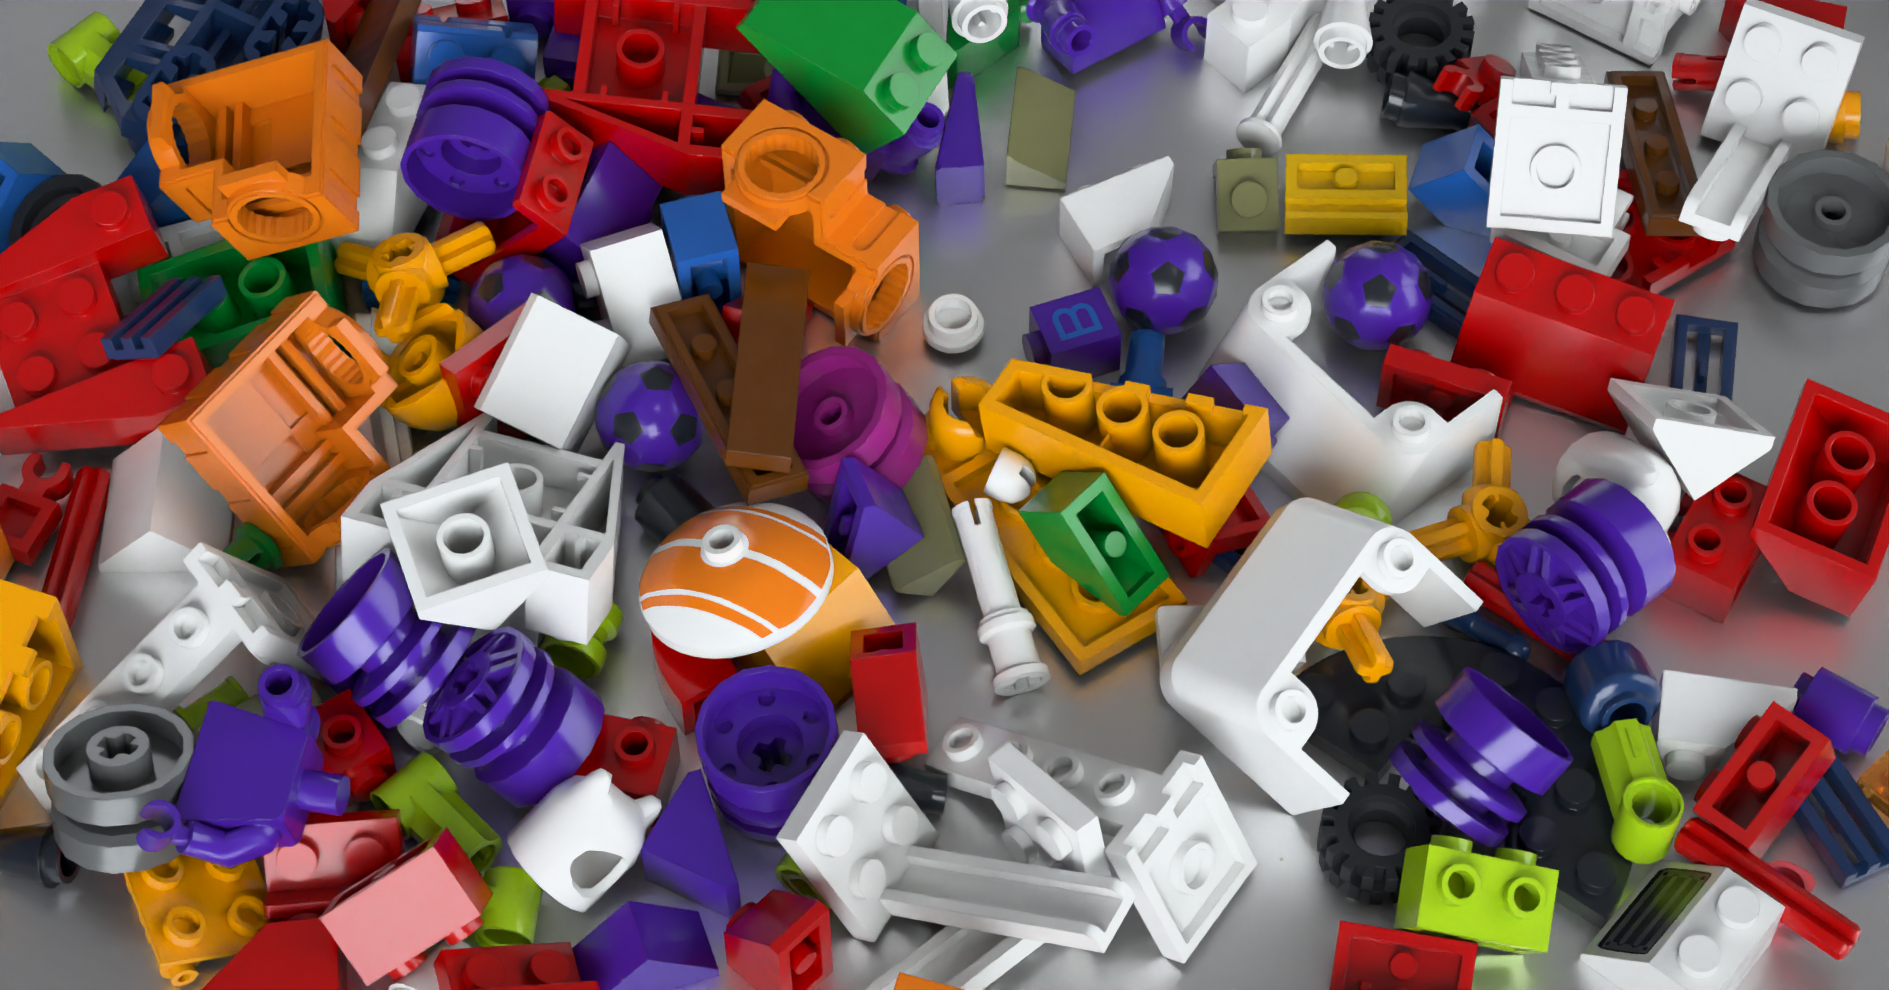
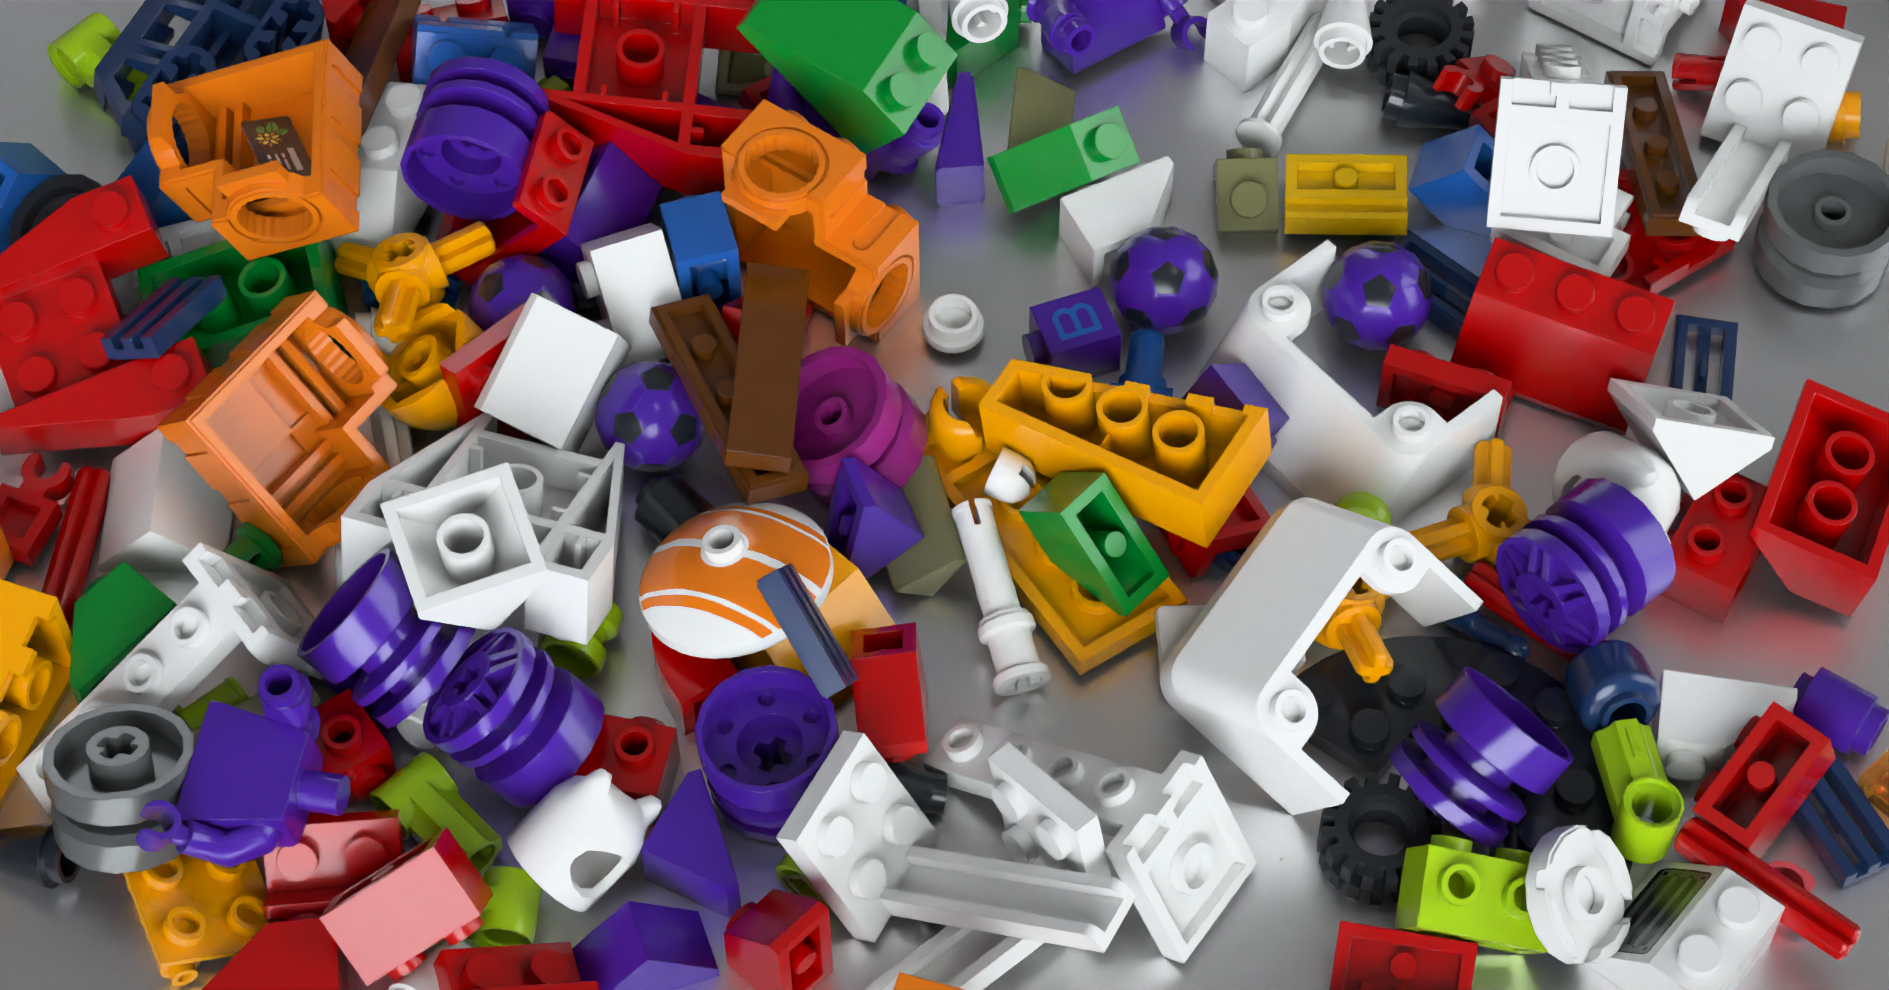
(110, 623): none -> green slope
(279, 141): none -> sticker
(807, 630): none -> dark blue tile
(1063, 159): none -> green slope
(1578, 894): none -> white tile

